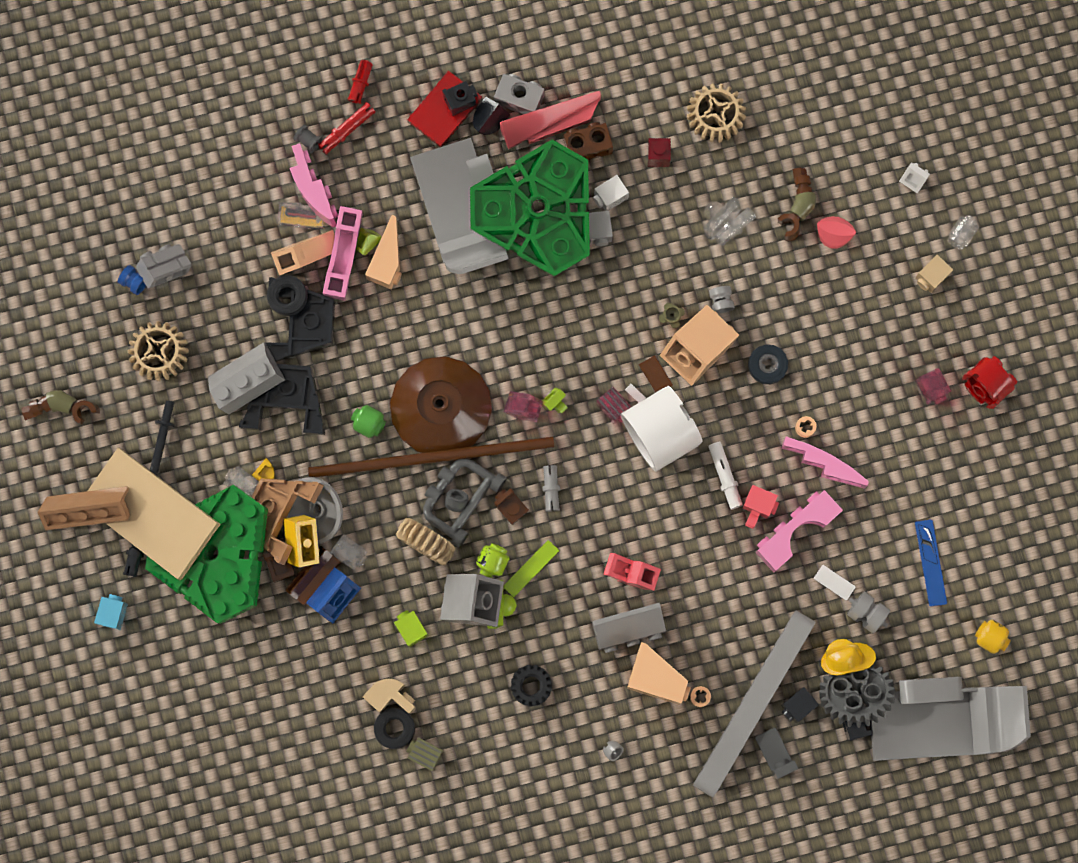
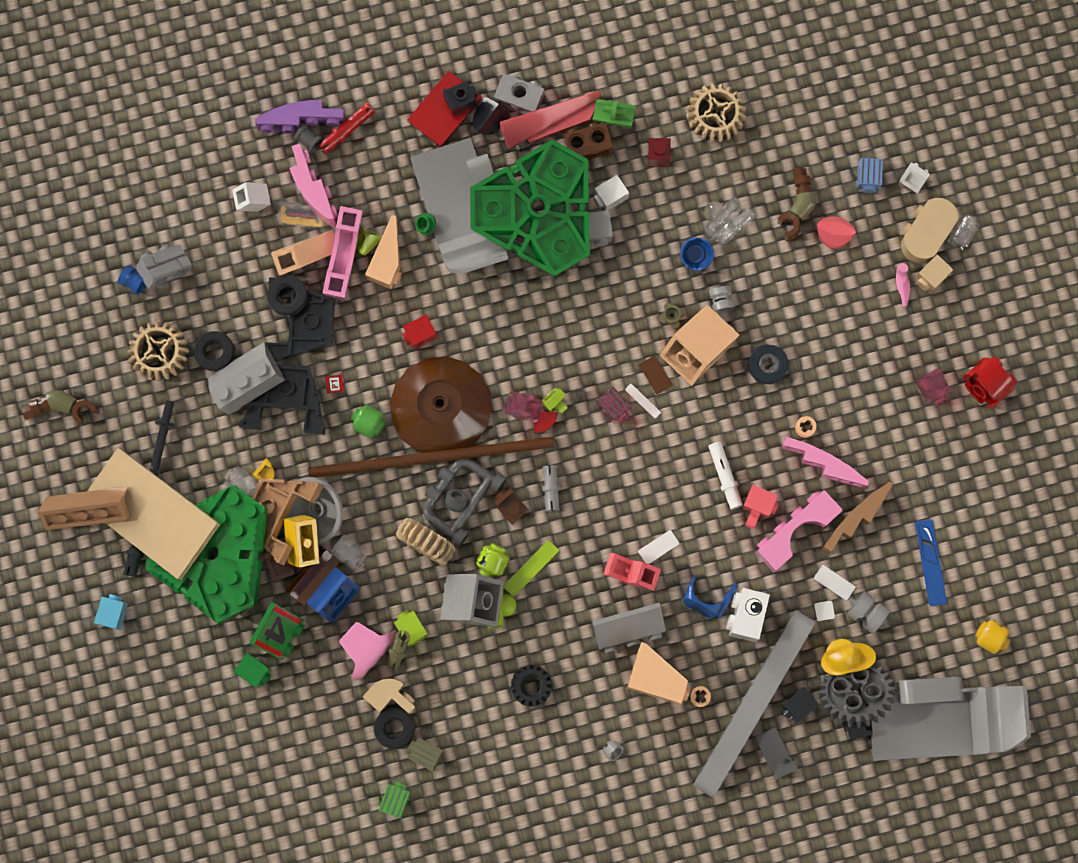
(207, 339): none -> black tyre
(251, 197): none -> white brick
(253, 671): none -> green brick
(277, 631): none -> green slope
(291, 116): none -> medium lavender slope
(334, 384): none -> red sticker
(360, 81): red axle -> none
(365, 647): none -> bright pink piece
(395, 799): none -> bright green brick
(398, 649): none -> olive pin
(419, 332): none -> red brick
(425, 224): none -> green plate
(545, 421): none -> red tile
(614, 113): none -> bright green hips
(658, 547): none -> white sticker
(661, 428): white brick -> none
(697, 253): none -> blue hair
(708, 610): none -> blue helmet
(748, 614): none -> white brick
(824, 610): none -> white sticker
(863, 512): none -> medium nougat slope
(869, 175): none -> medium blue brick
(903, 283): none -> bright pink bar
(929, 230): none -> tan brick

